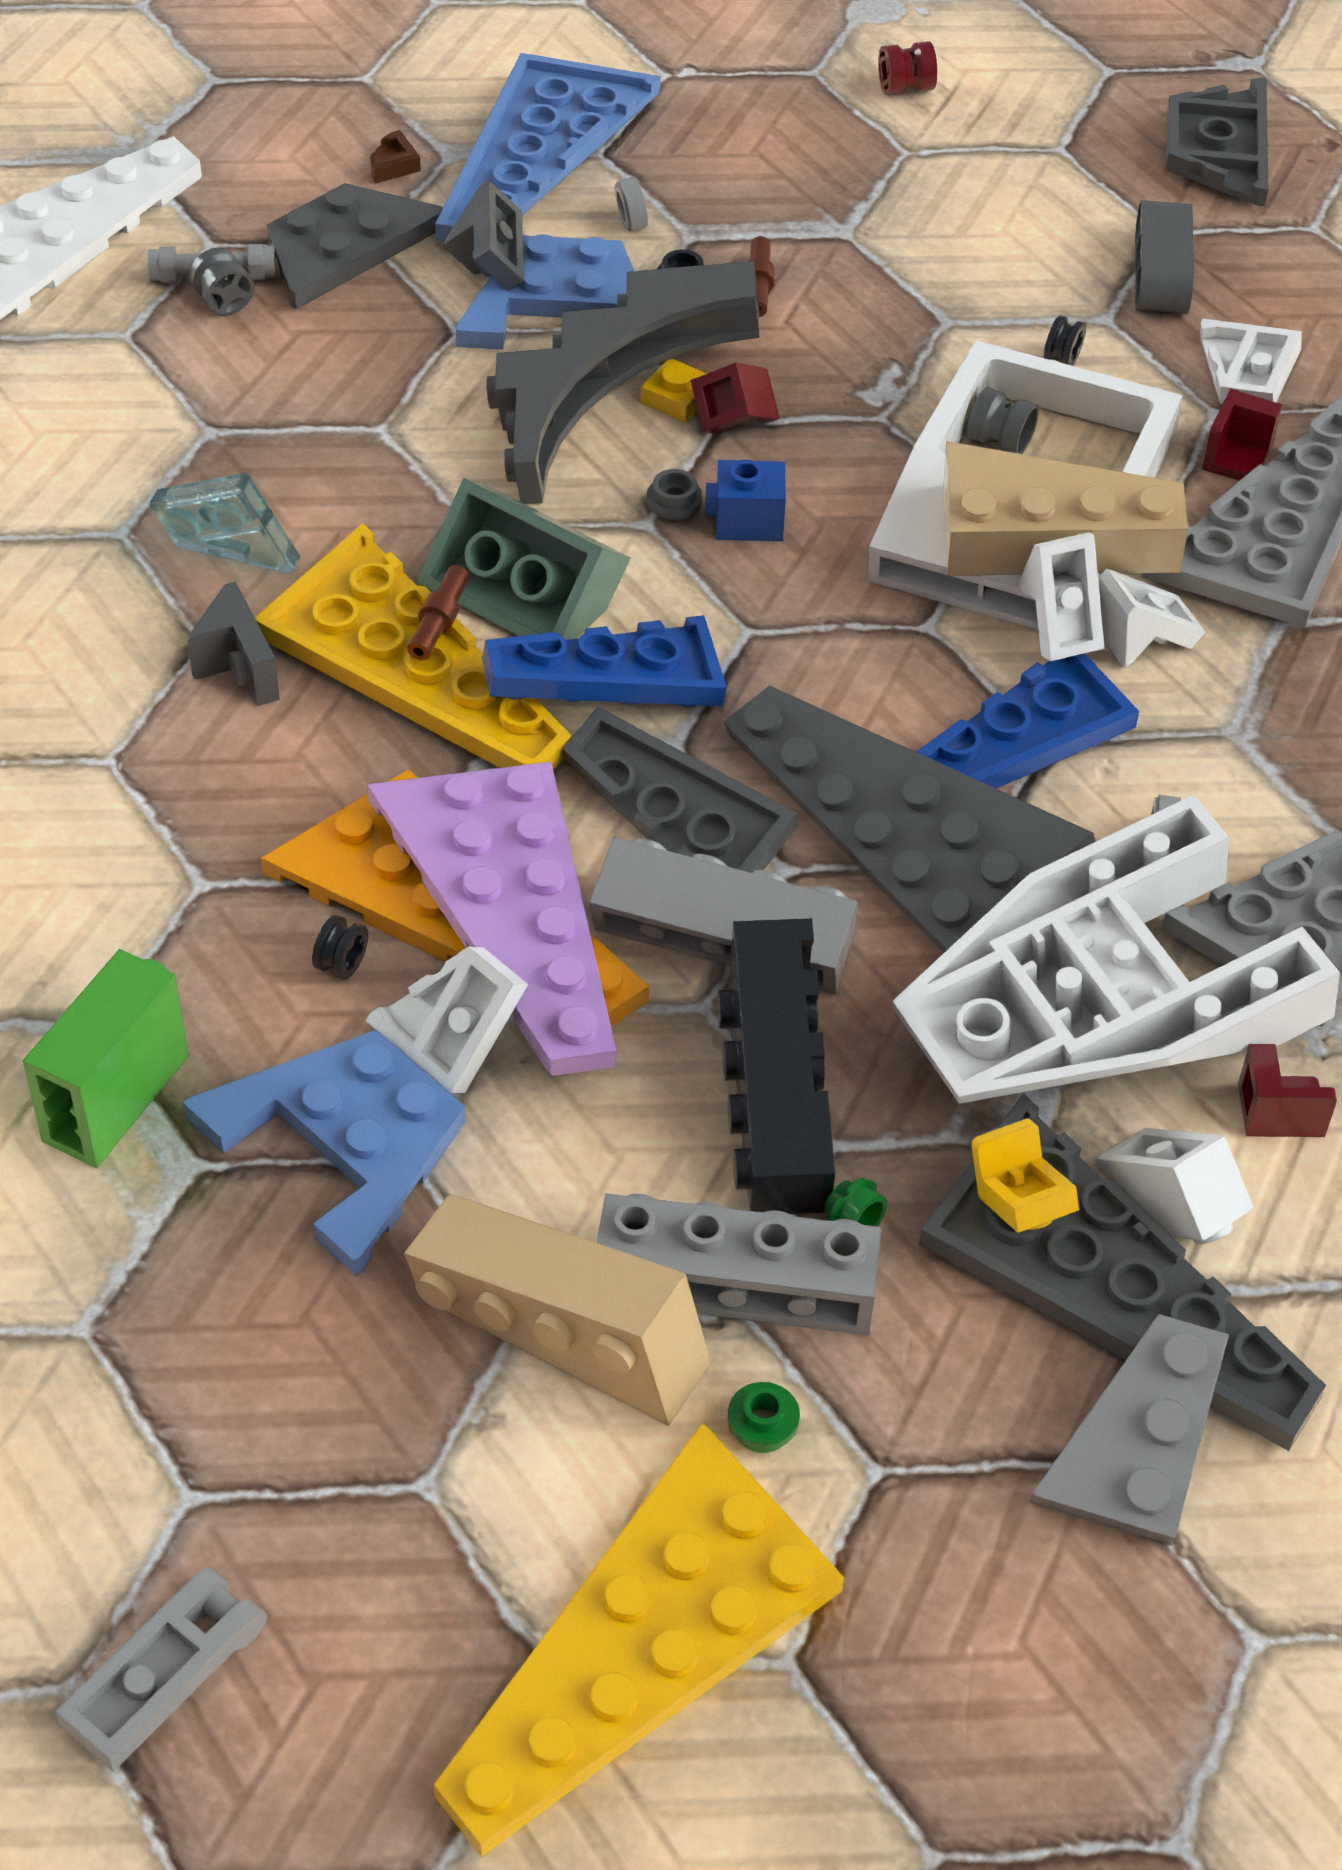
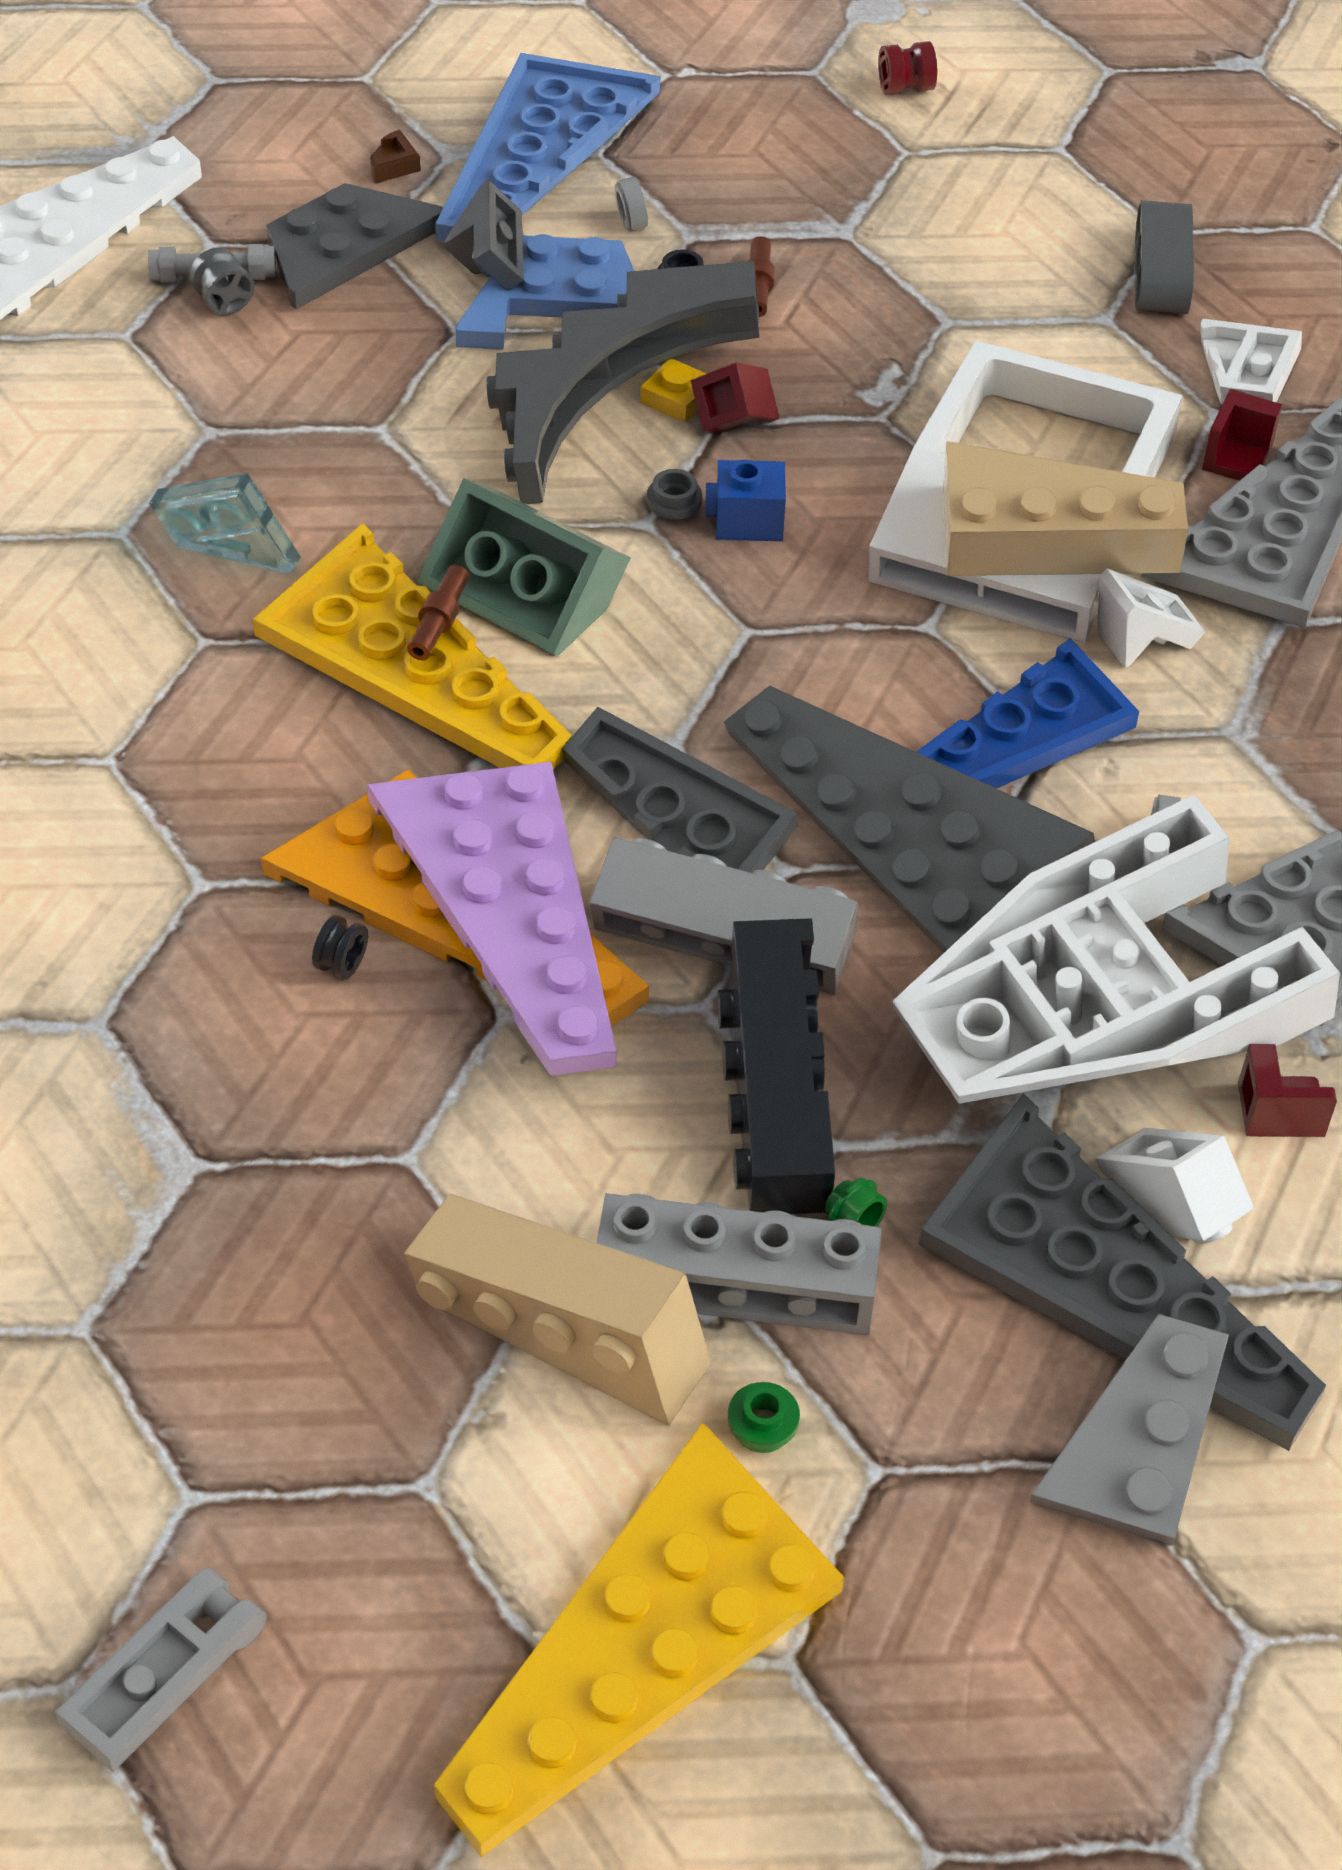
(107, 1057): bright green brick -> none
(233, 641): dark grey slope -> none
(363, 1112): medium blue wing -> none
(453, 1016): white wing -> none
(628, 668): blue wing -> none
(1000, 420): dark grey wheel -> none
(1018, 1180): yellow bracket -> none
(1065, 340): black bush -> none
(1067, 596): white slope -> none
(1221, 139): dark grey wing -> none

